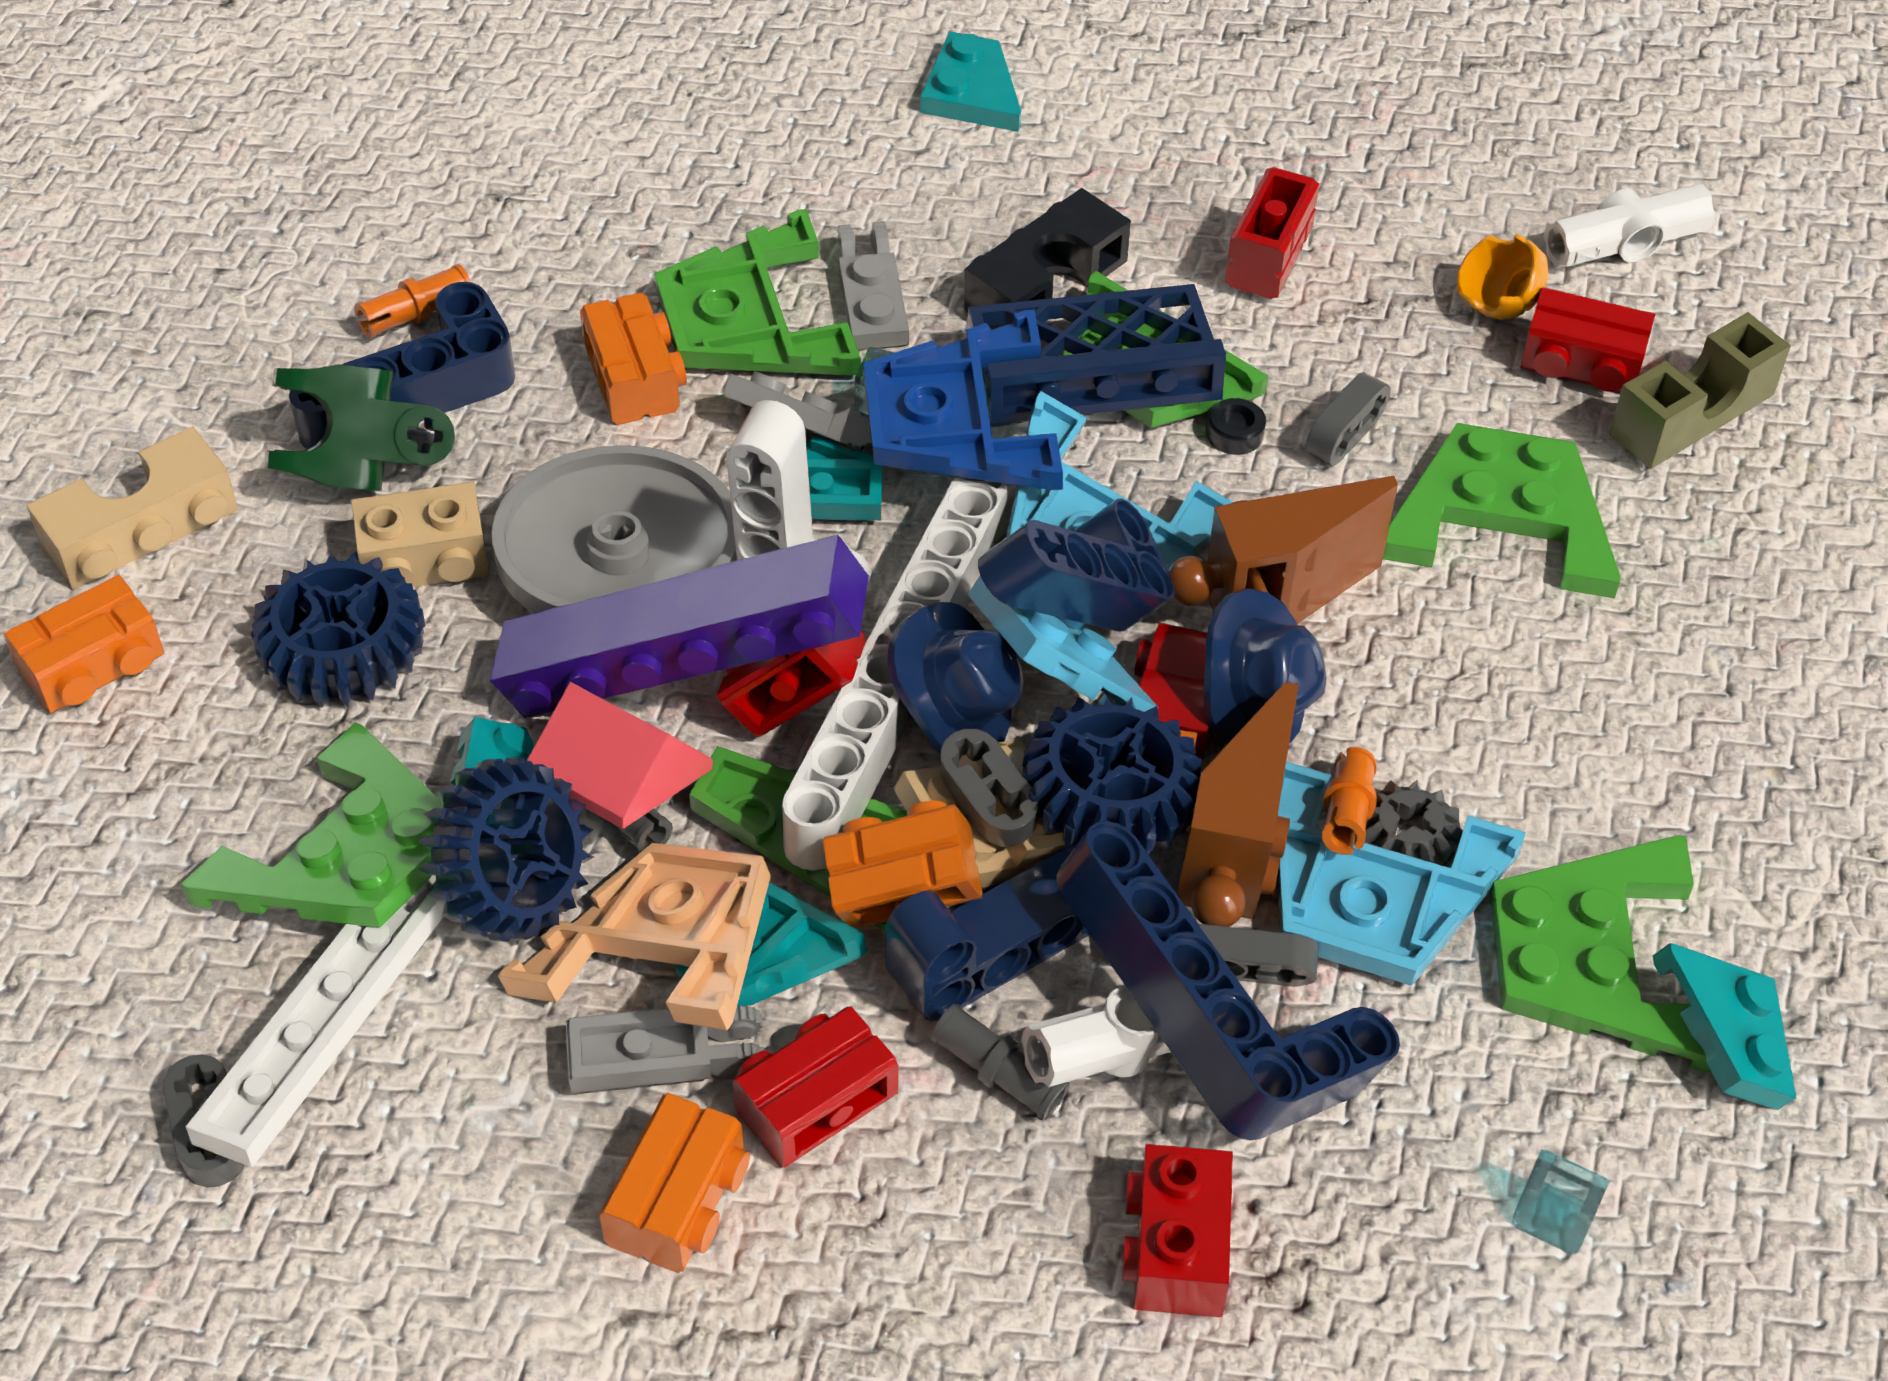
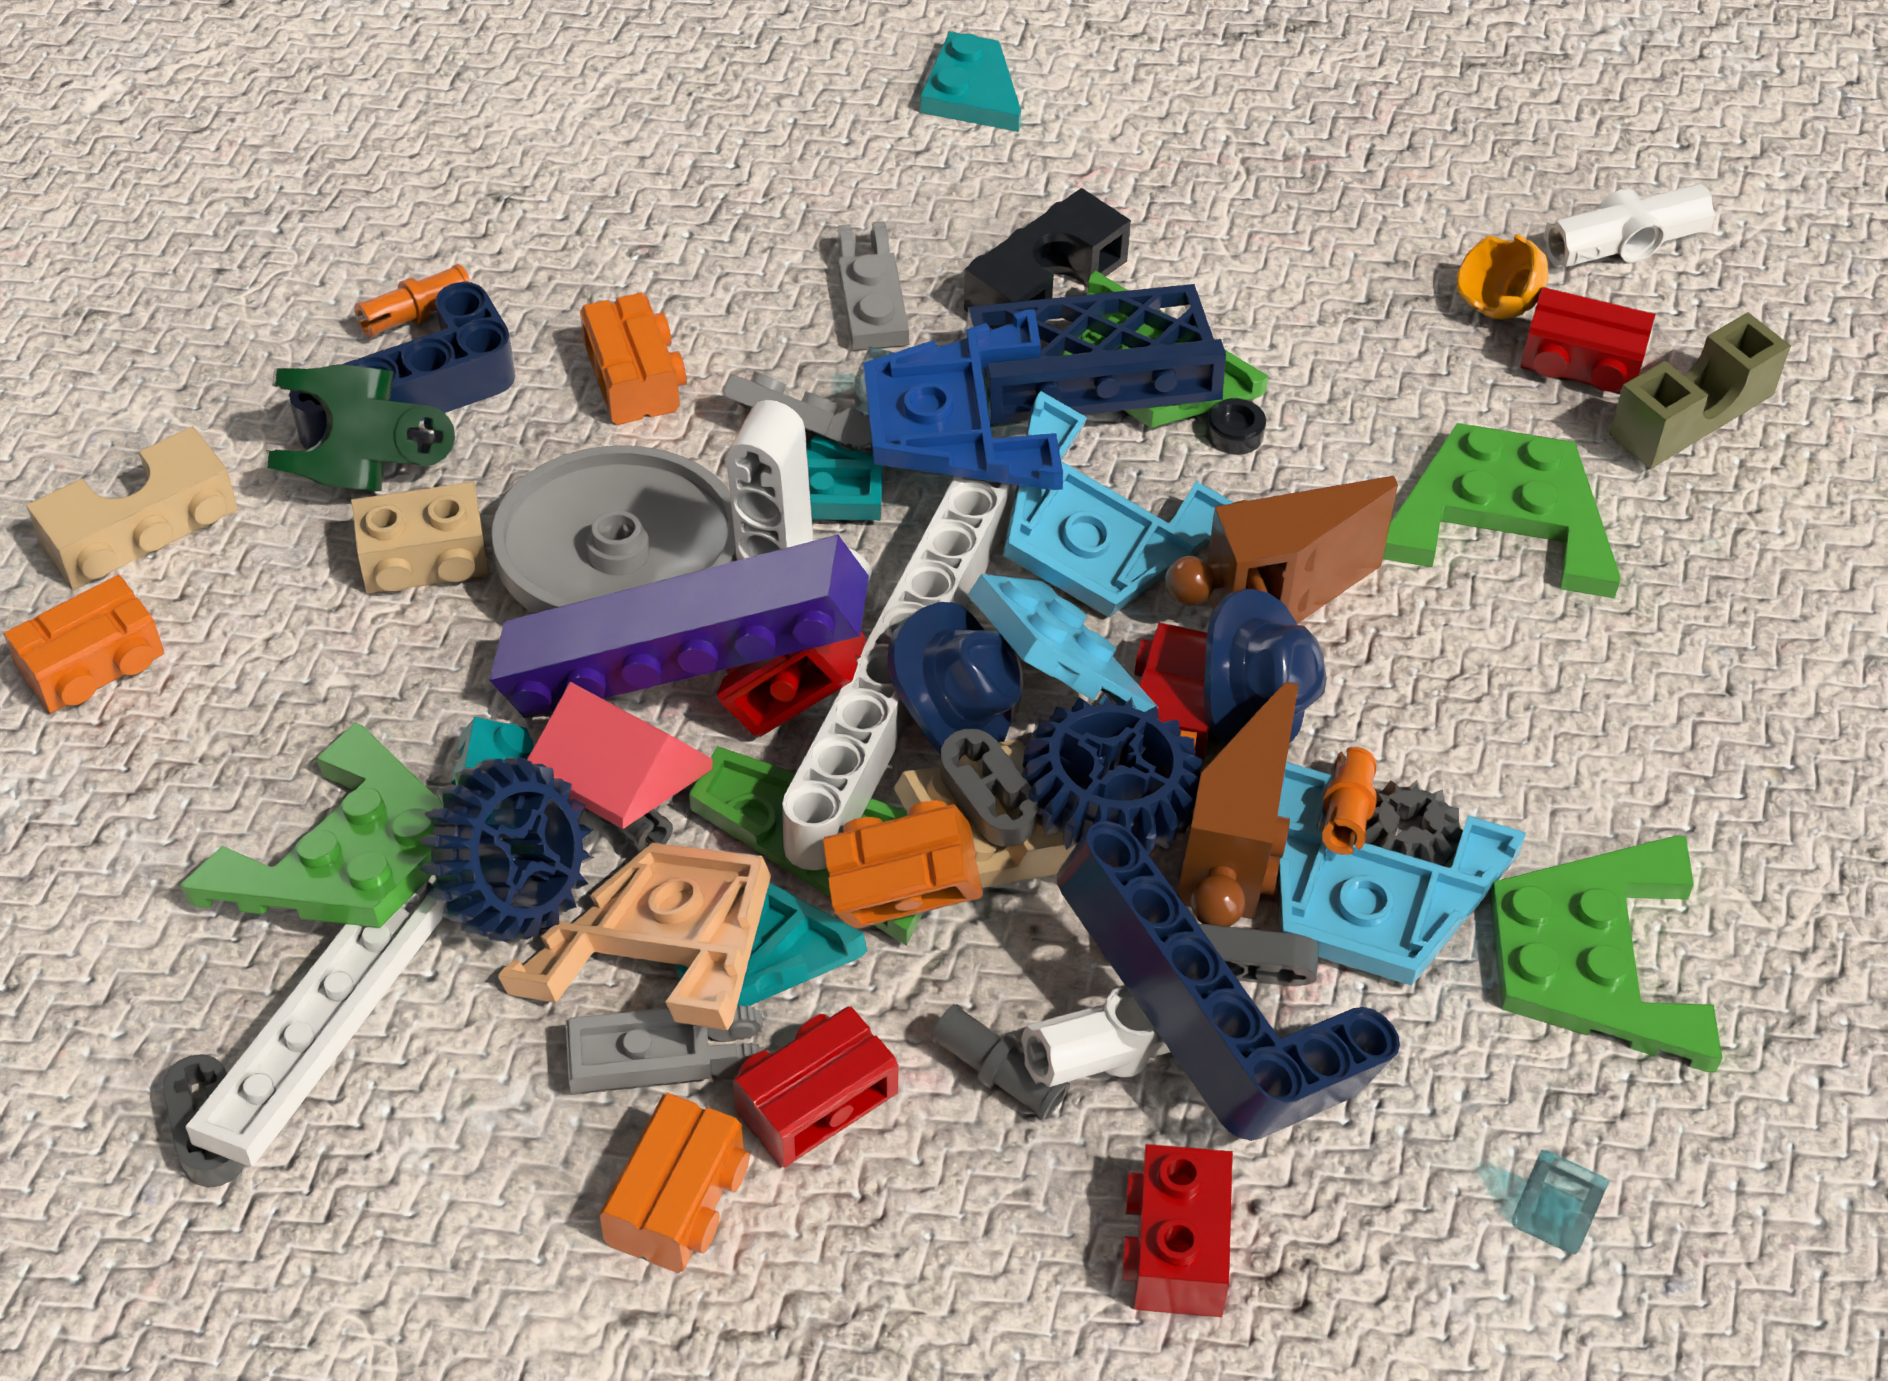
(323, 634): dark blue gear -> none
(729, 315): bright green wing -> none
(981, 945): dark blue beam -> none
(1094, 575): dark blue beam -> none
(1271, 232): red brick -> none
(1347, 418): dark grey beam -> none
(1736, 1023): teal wing -> none

